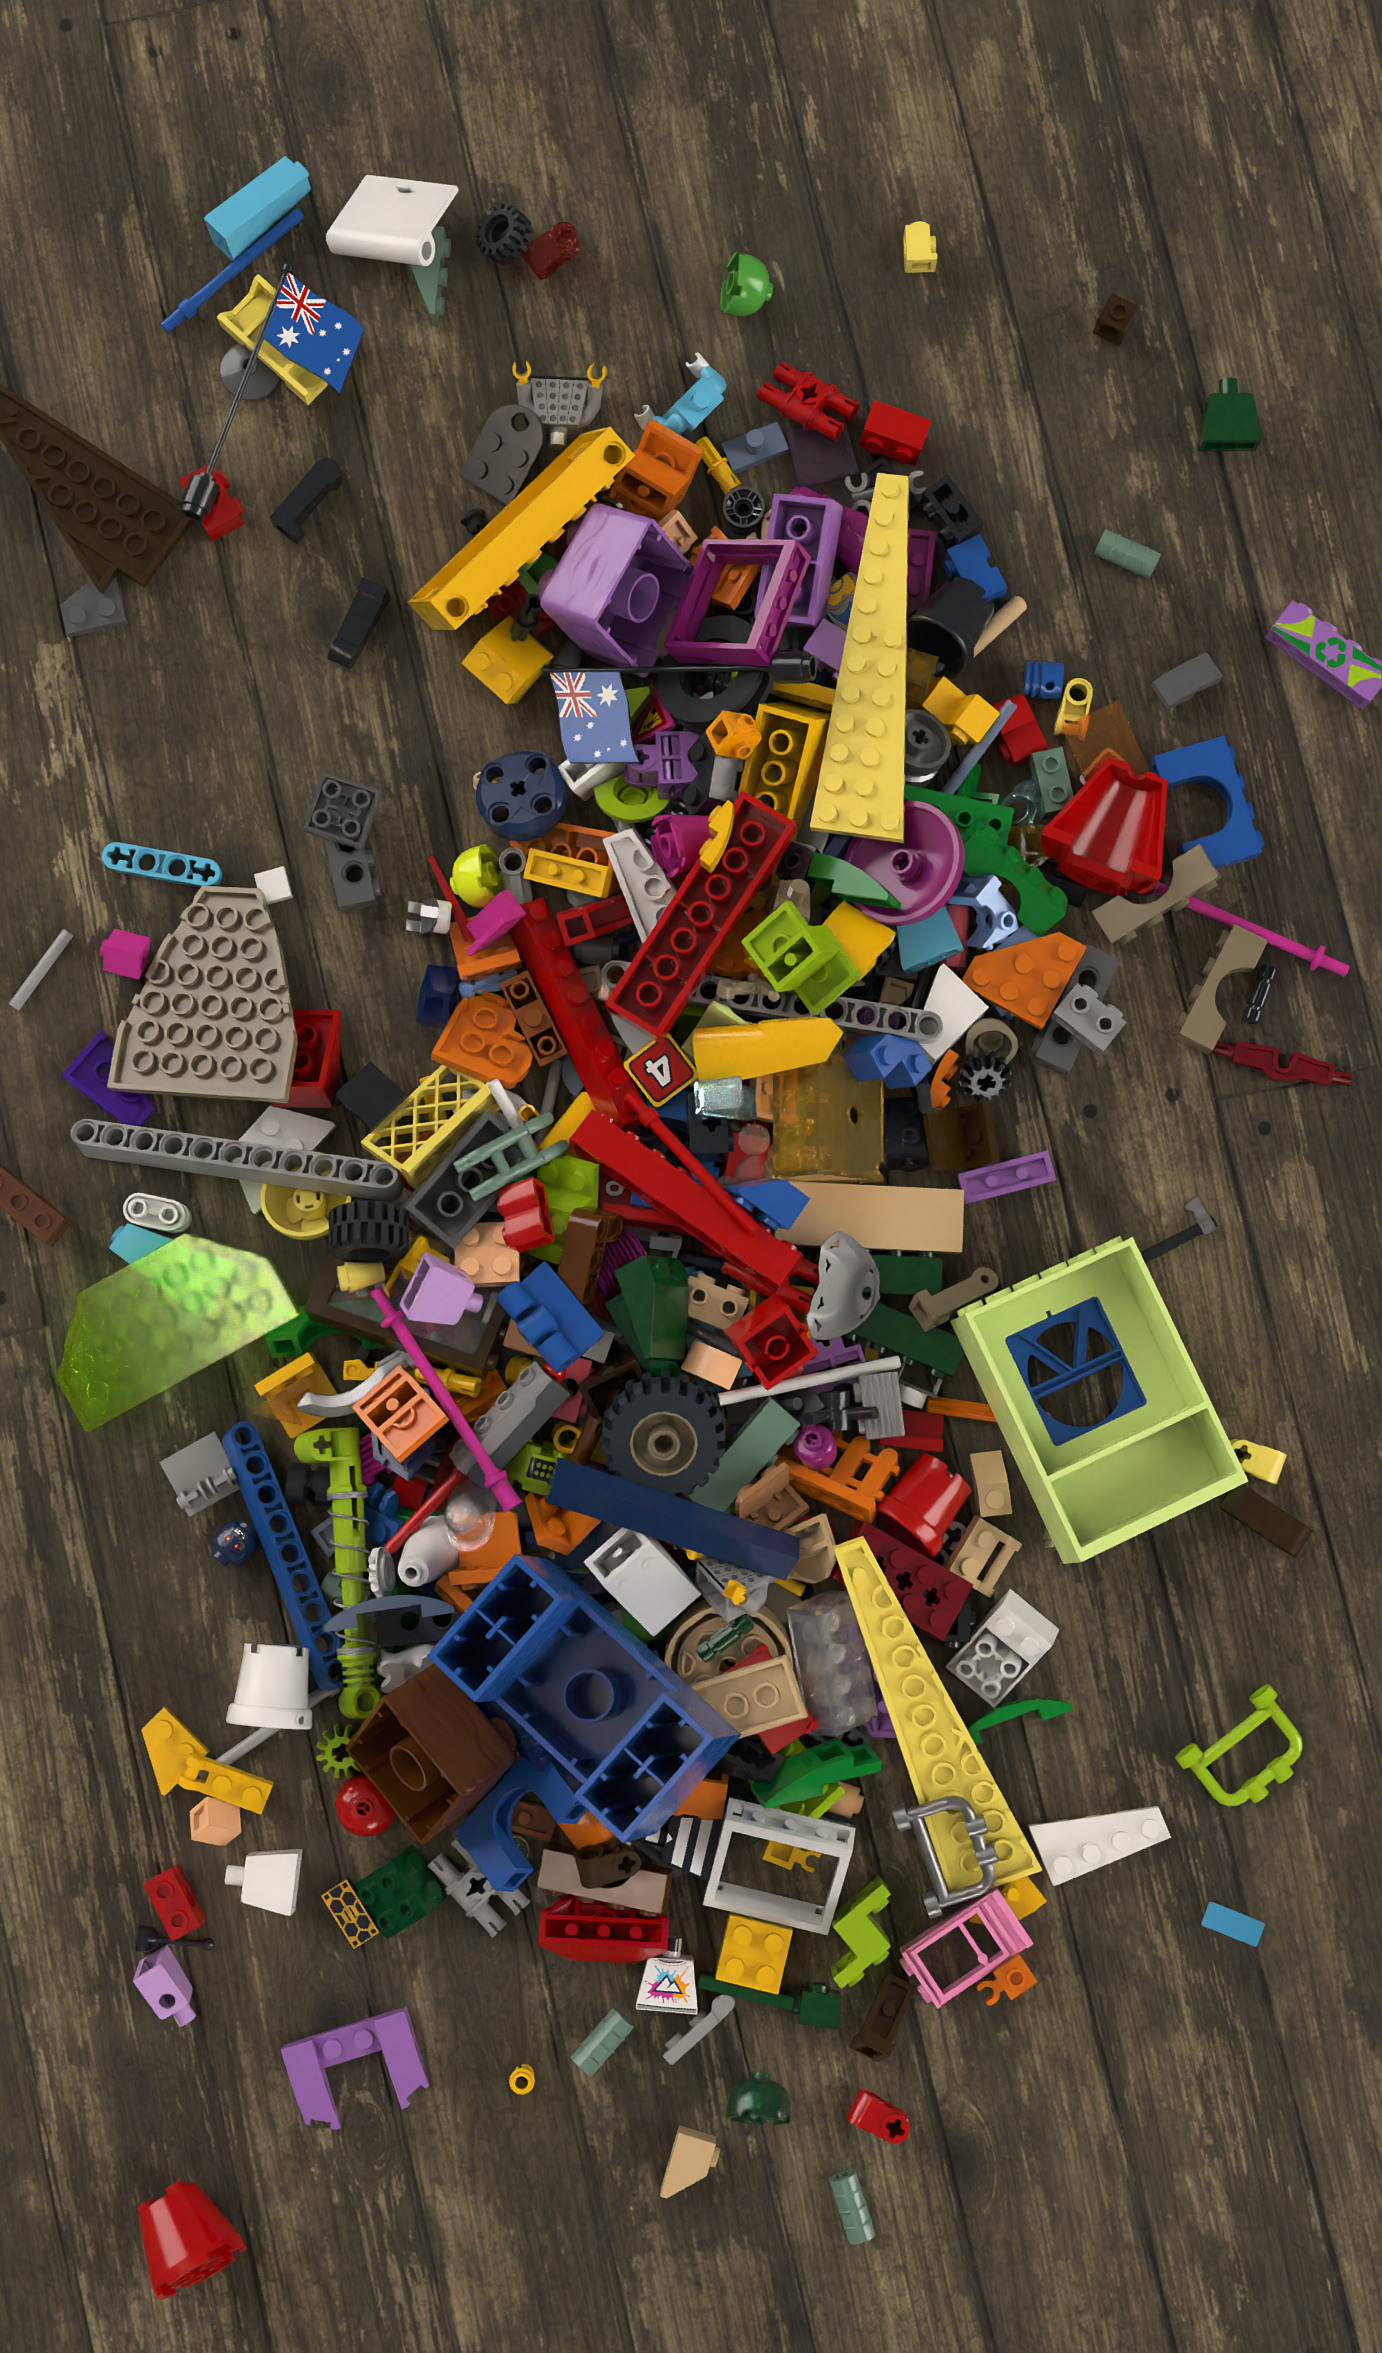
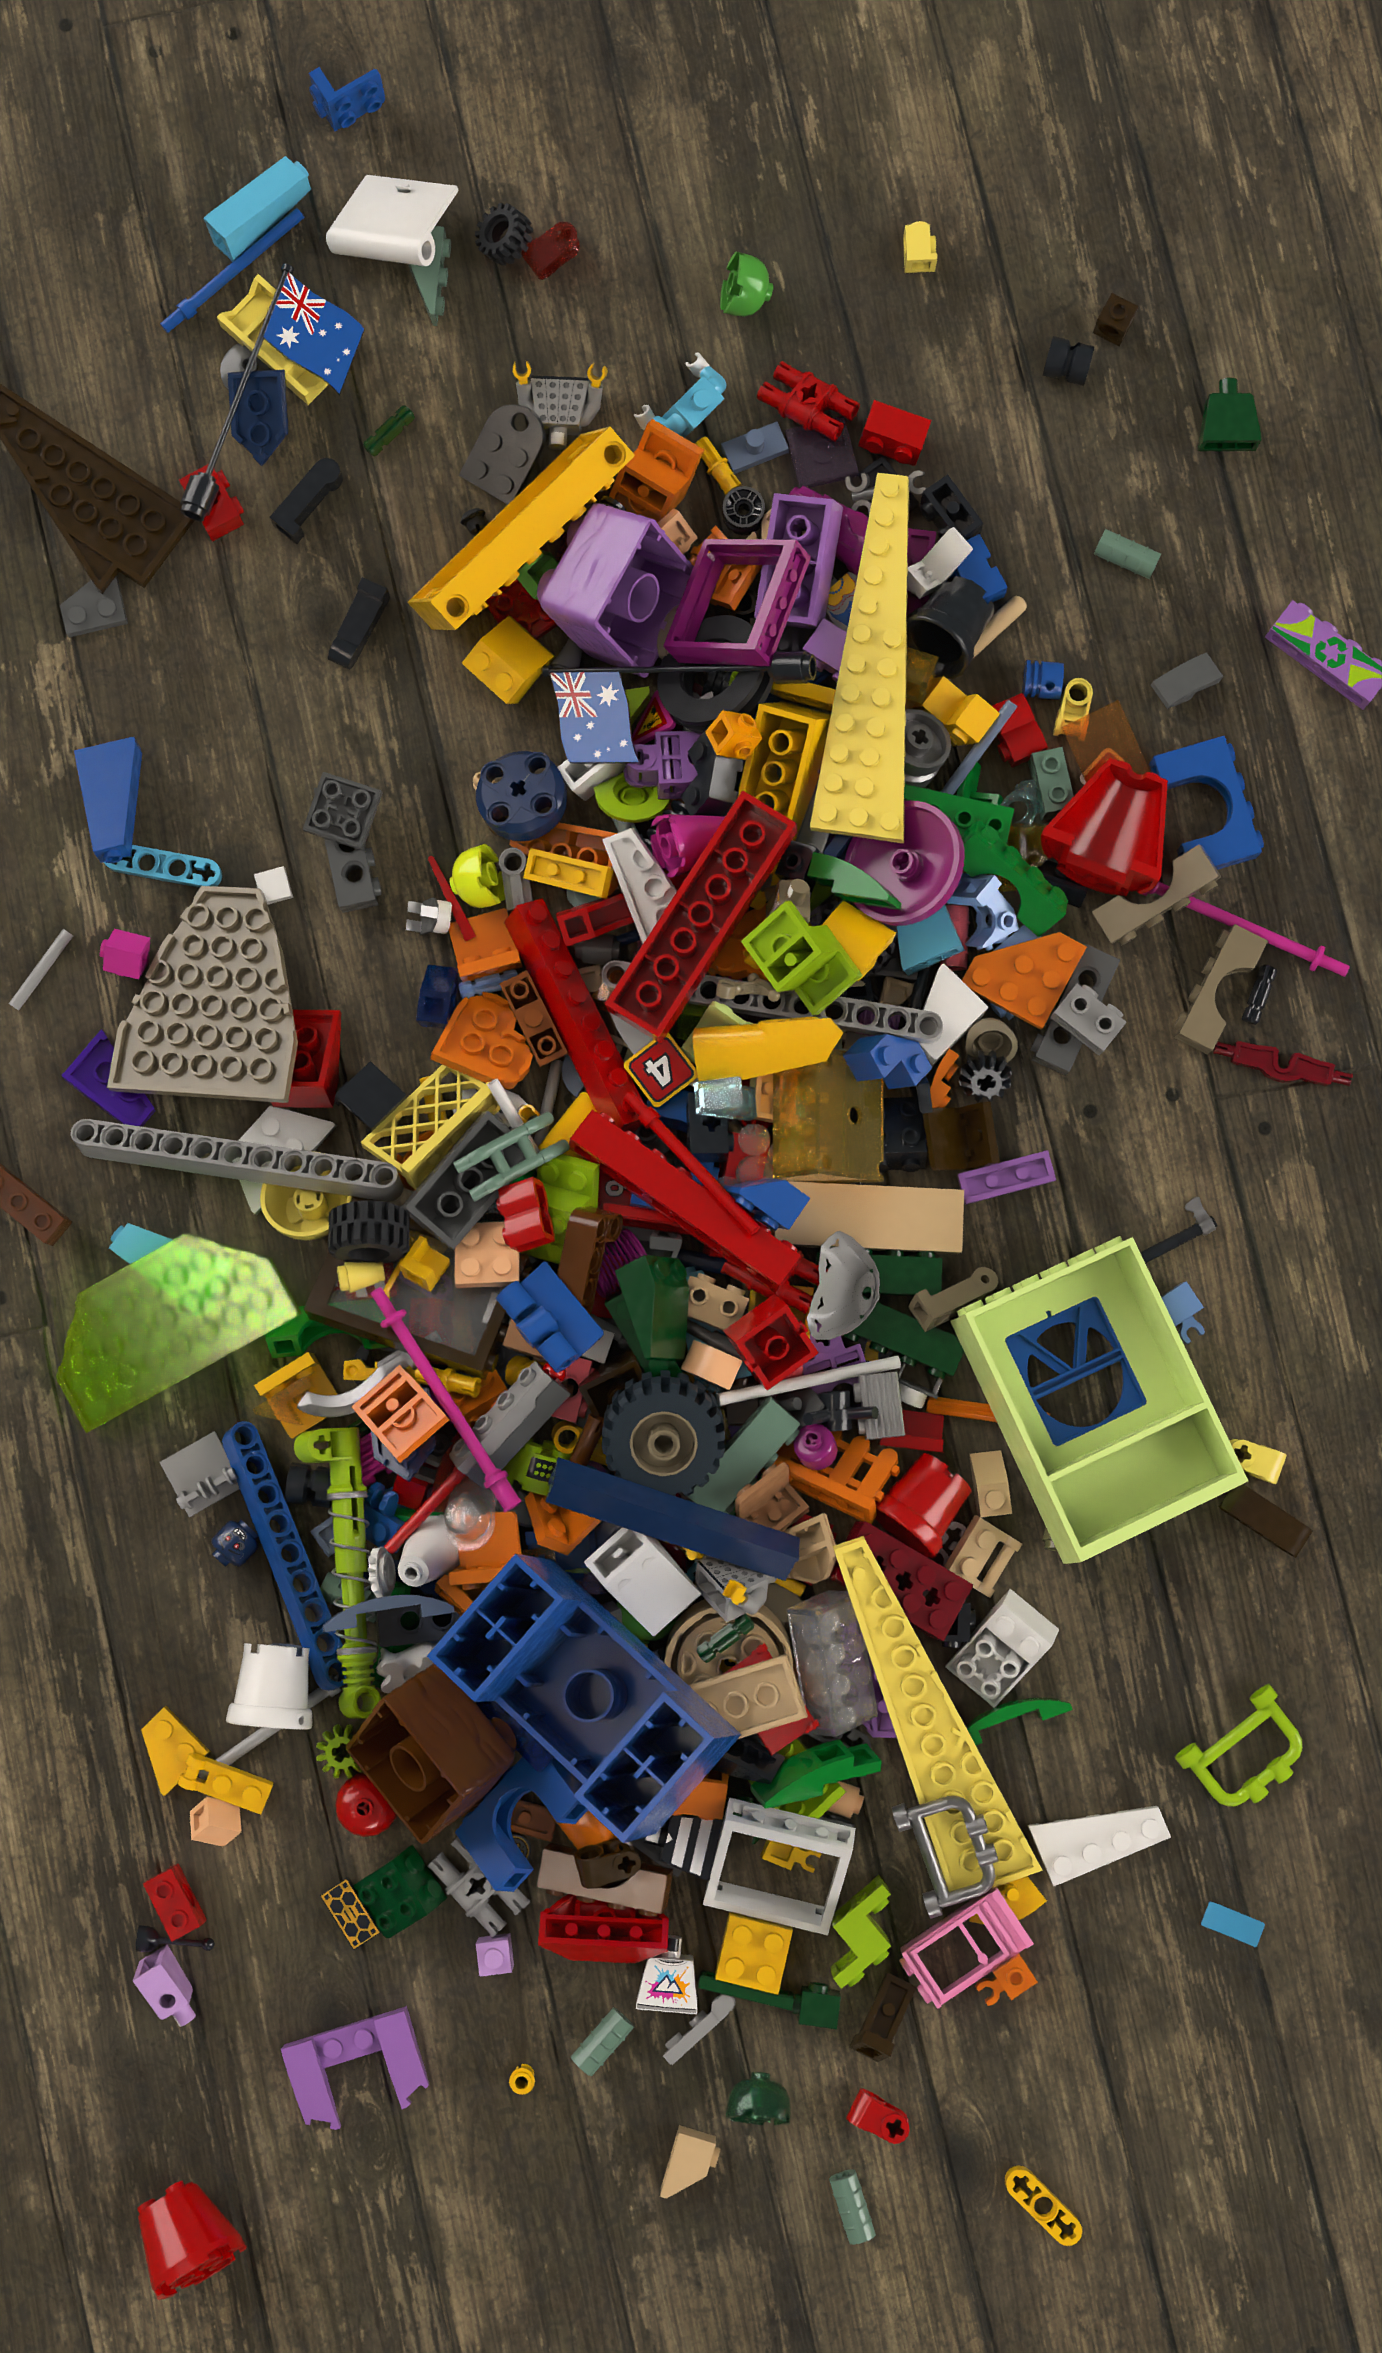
(110, 792): none -> blue slope
(157, 1213): white brick -> none
(261, 413): none -> dark blue tile
(268, 1879): white torso -> none
(348, 102): none -> blue bracket
(389, 430): none -> dark green axle
(439, 1292): lavender torso -> none
(494, 921): dark pink panel -> none
(494, 1954): none -> lavender brick
(526, 618): black axle -> none
(720, 827): yellow slope -> none
(938, 564): none -> white bracket
(1066, 2216): none -> yellow beam
(1068, 360): none -> black wheel
(1181, 1305): none -> medium blue brick

